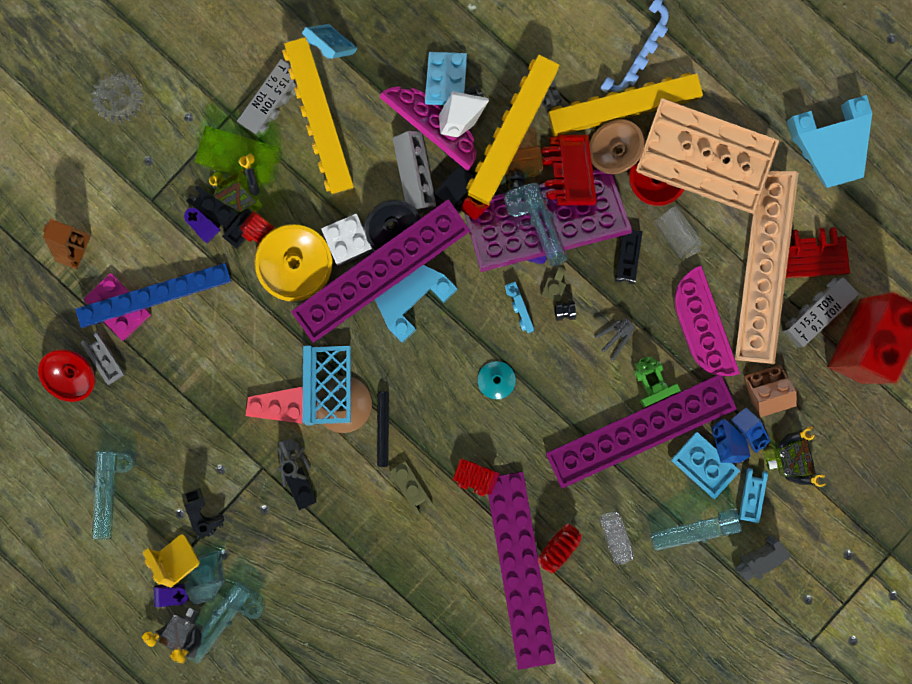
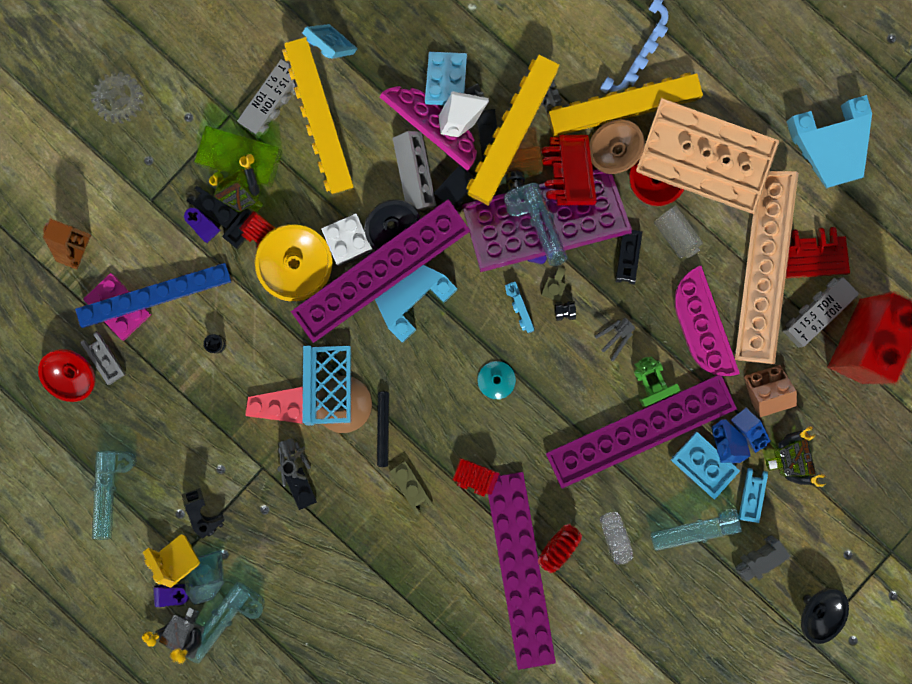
(211, 344): none -> black wheel
(473, 207): red slope -> none
(486, 126): none -> black hinge
(824, 615): none -> black dish

